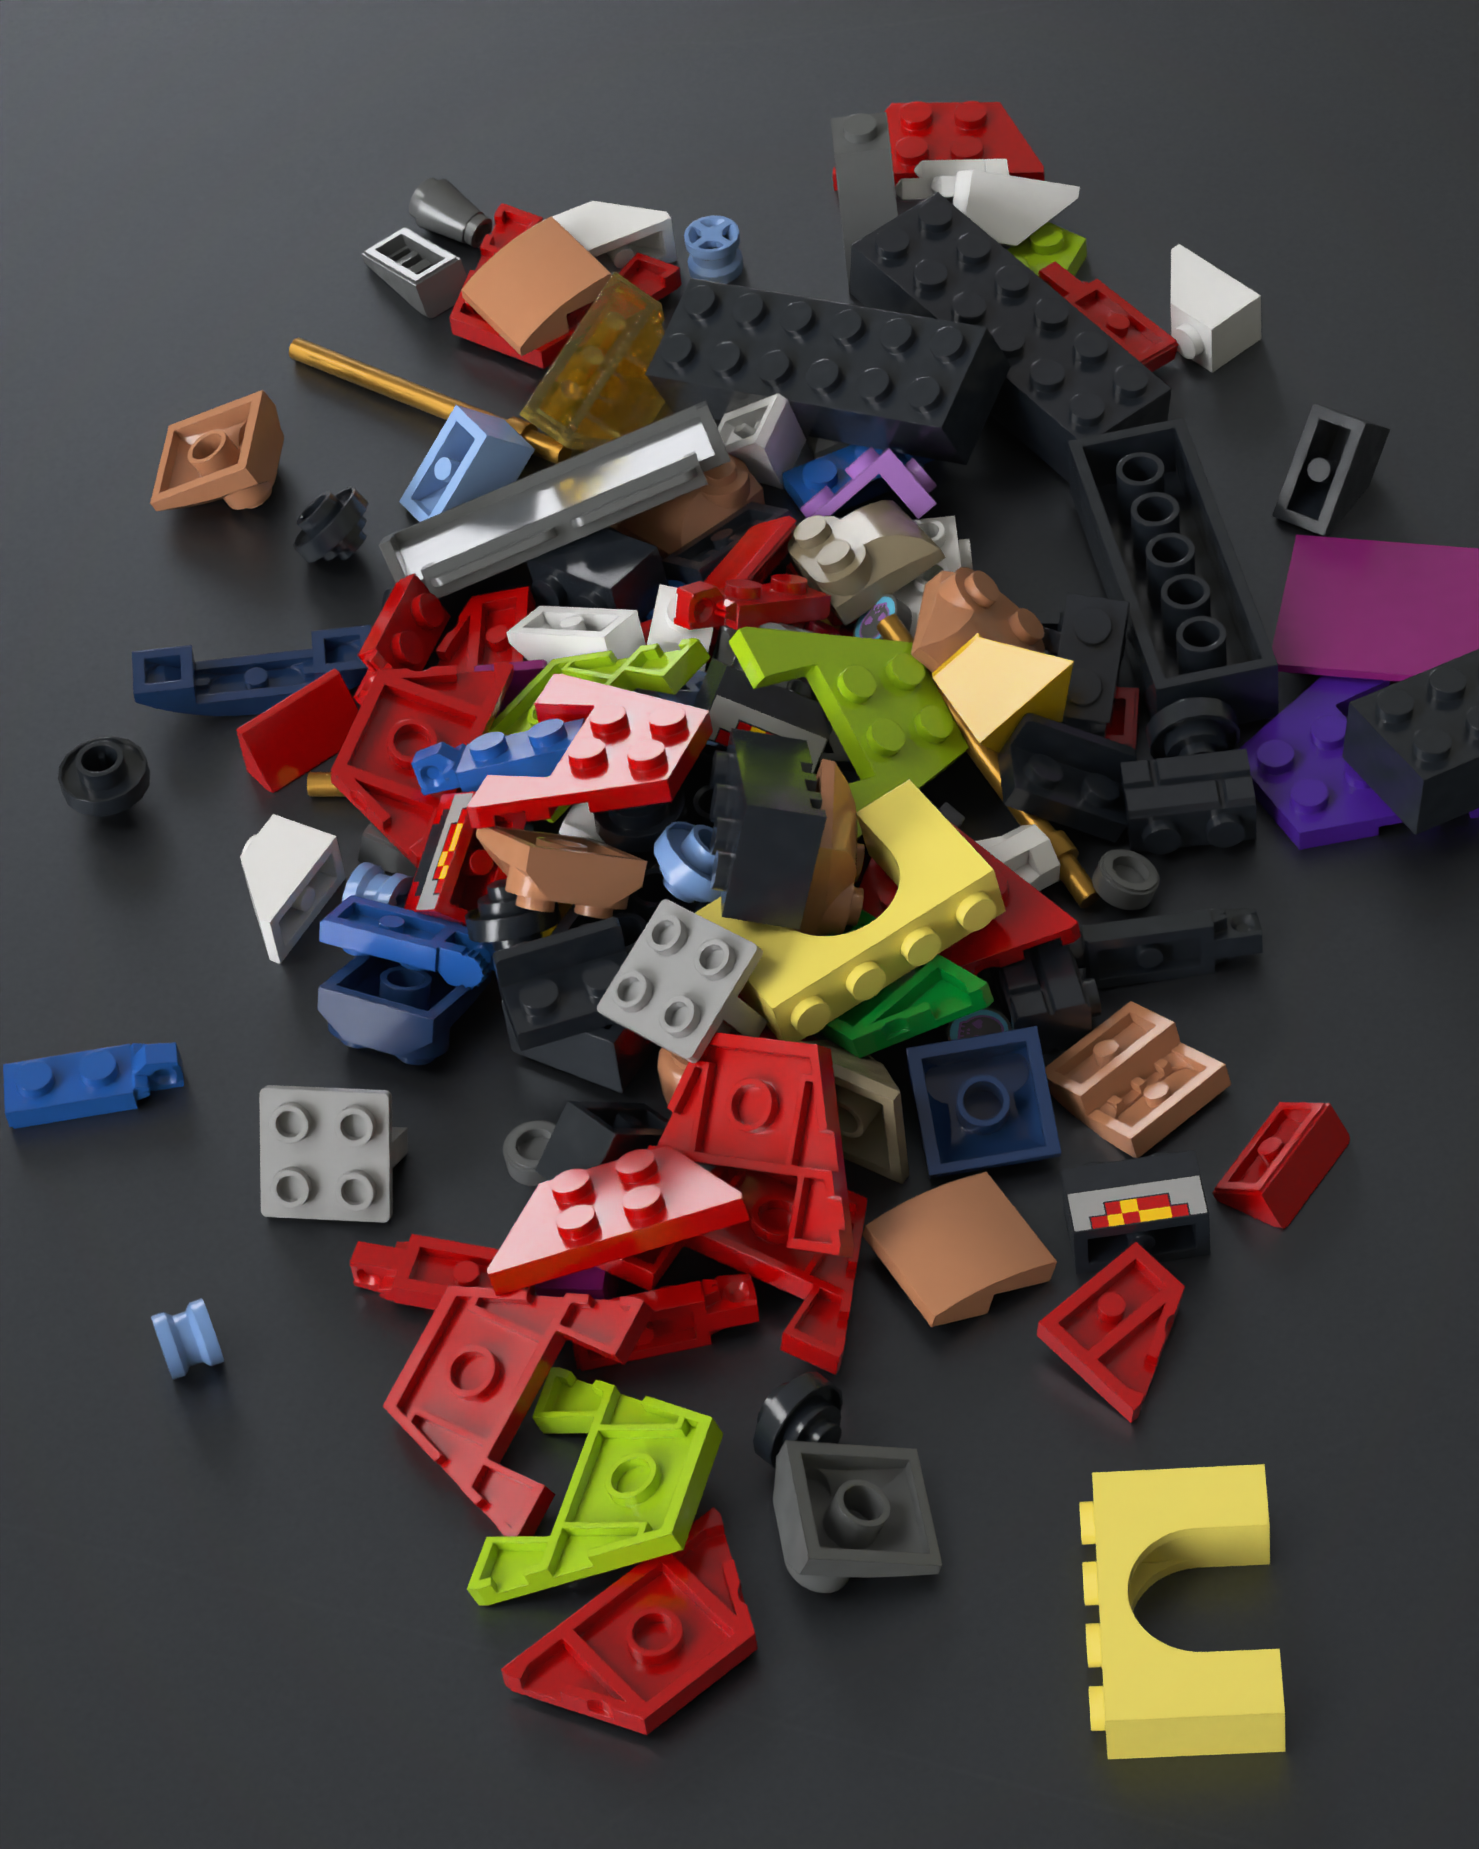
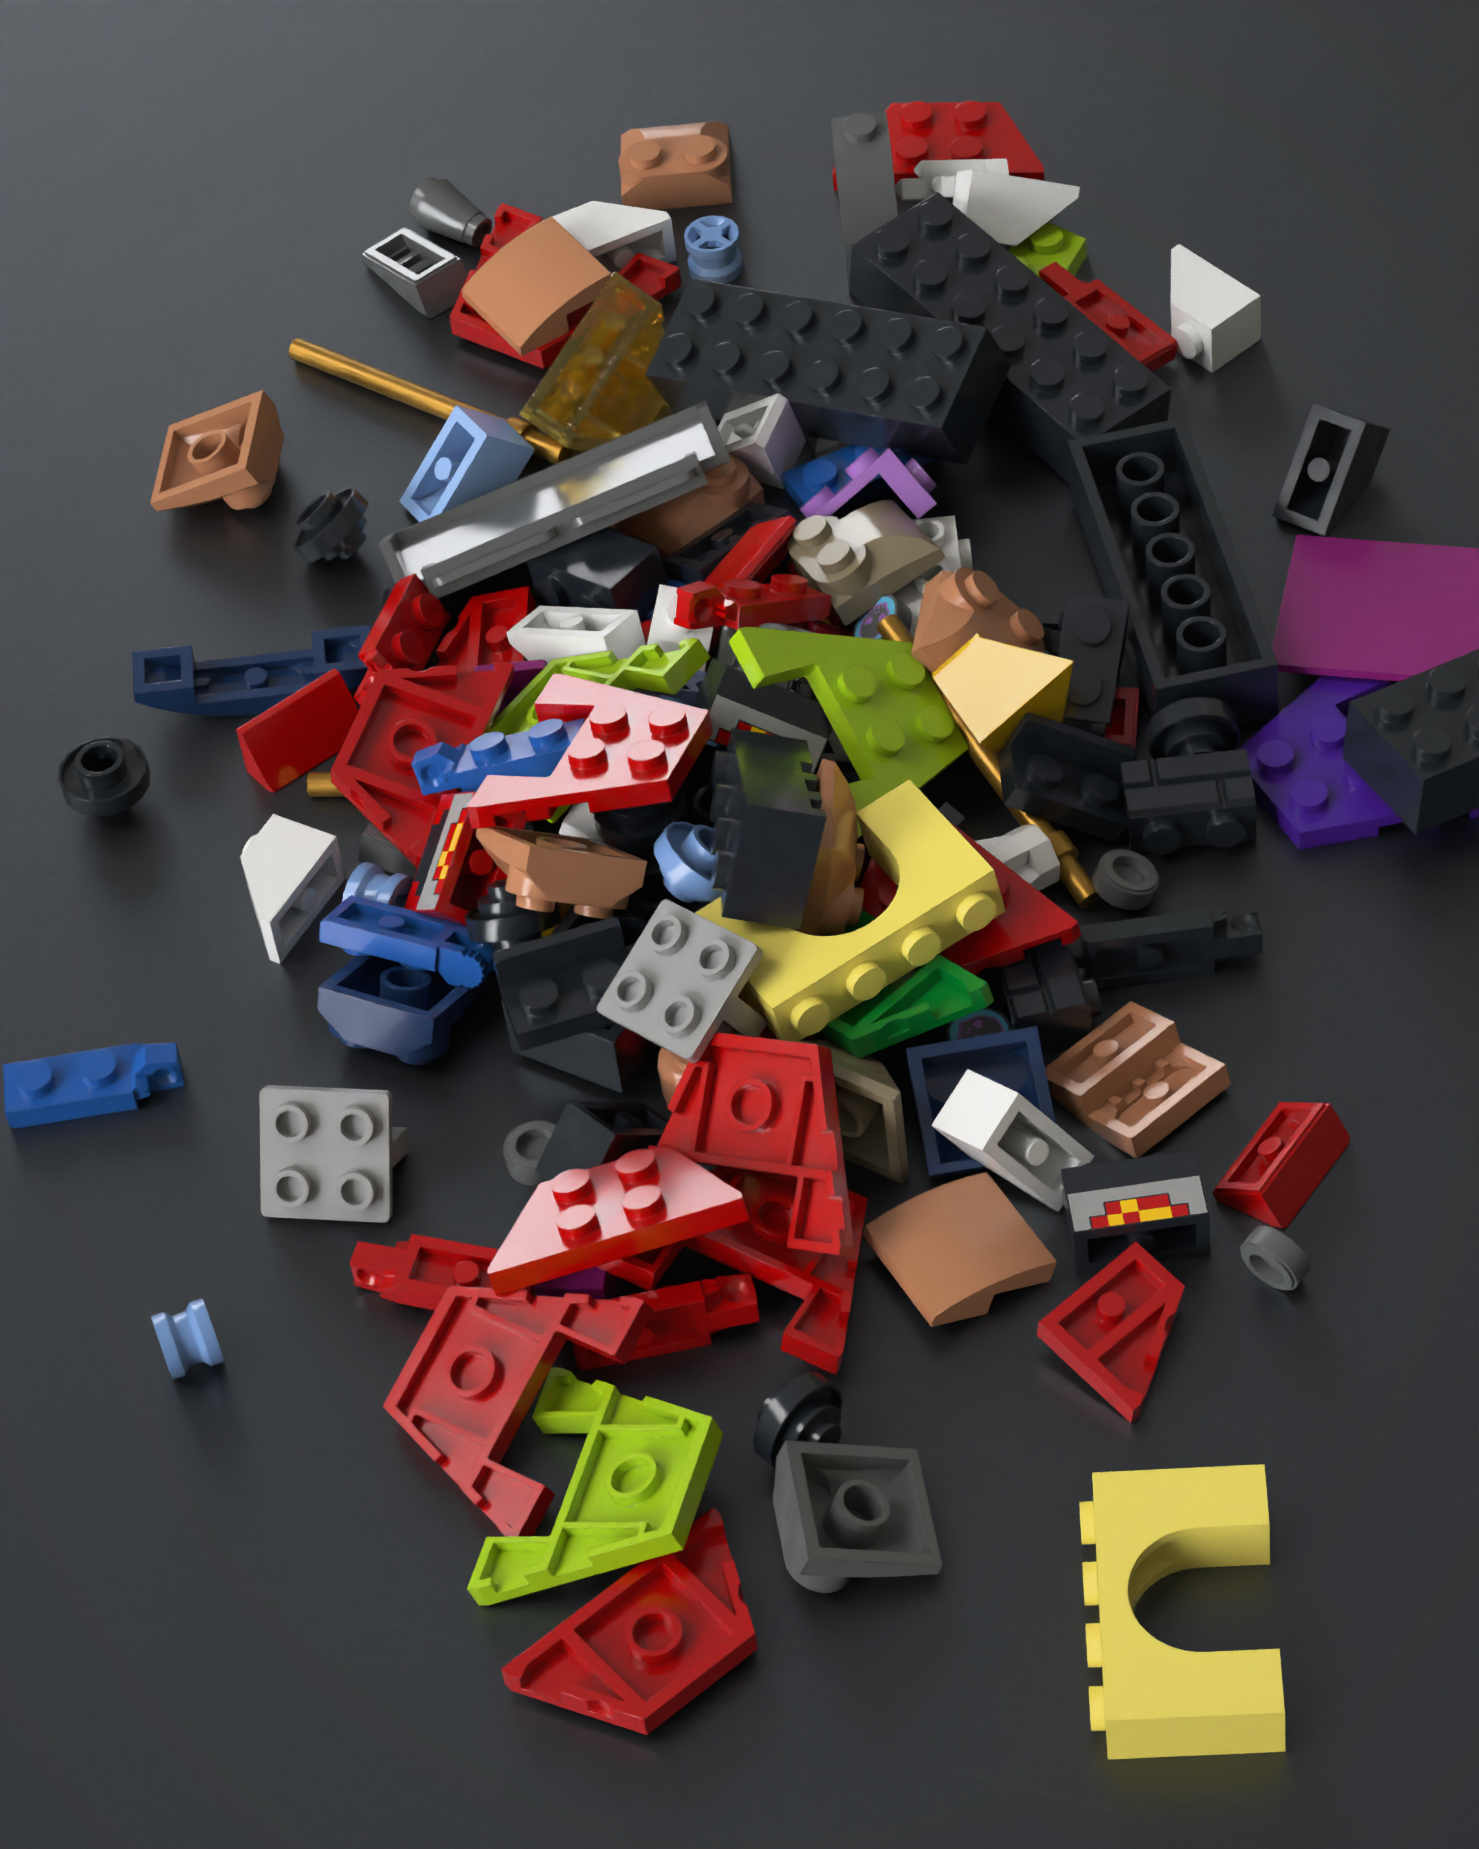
(676, 166): none -> nougat slope
(1010, 1137): none -> white slope
(1274, 1258): none -> dark grey tile

